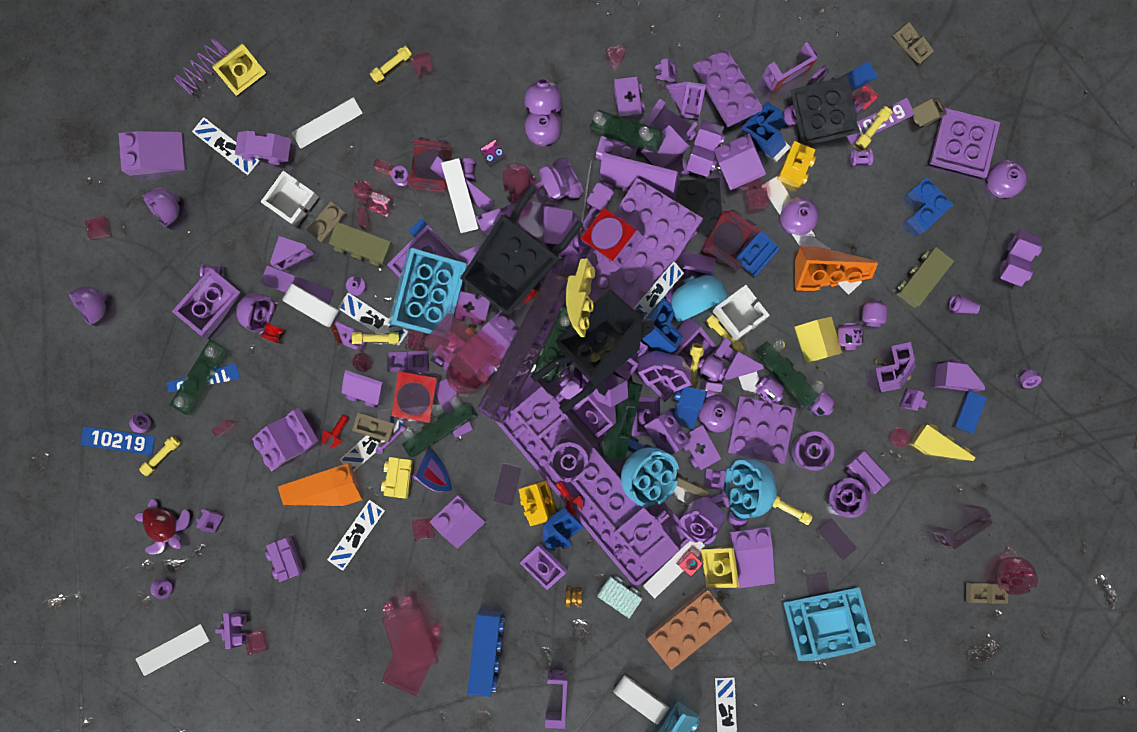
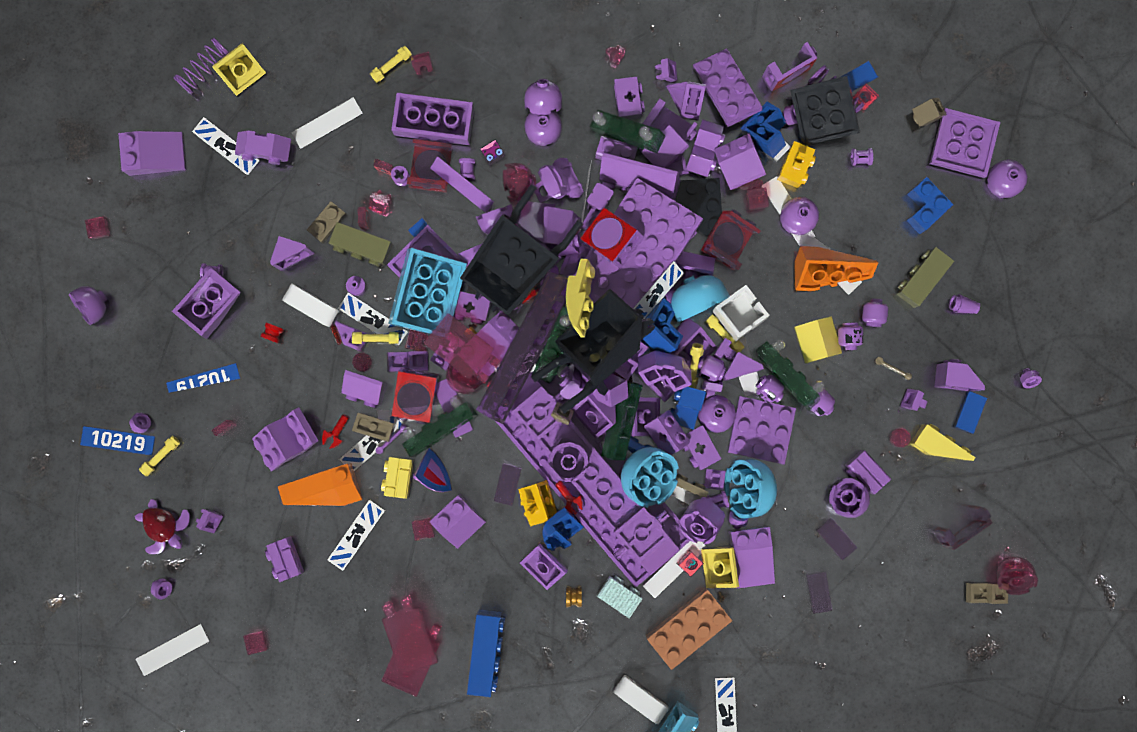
(163, 205): medium lavender cylinder -> none
(199, 377): clear green piece -> none
(231, 629): medium lavender hips -> none
(254, 311): medium lavender cylinder -> none
(282, 280): medium lavender sticker -> none
(289, 199): white piece -> none
(362, 190): clear pink tile -> none
(433, 118): none -> medium lavender brick
(459, 195): white sticker -> none
(557, 719): medium lavender panel -> none
(559, 416): none -> dark tan slope
(757, 253): blue plate -> none
(804, 517): light yellow bar -> none
(815, 461): medium lavender brick -> none
(829, 625): medium azure slope -> none
(883, 115): light yellow bar -> none
(894, 376): medium lavender brick -> none
(901, 111): medium lavender sticker -> none
(912, 43): dark tan slope -> none
(1022, 251): medium lavender brick -> none

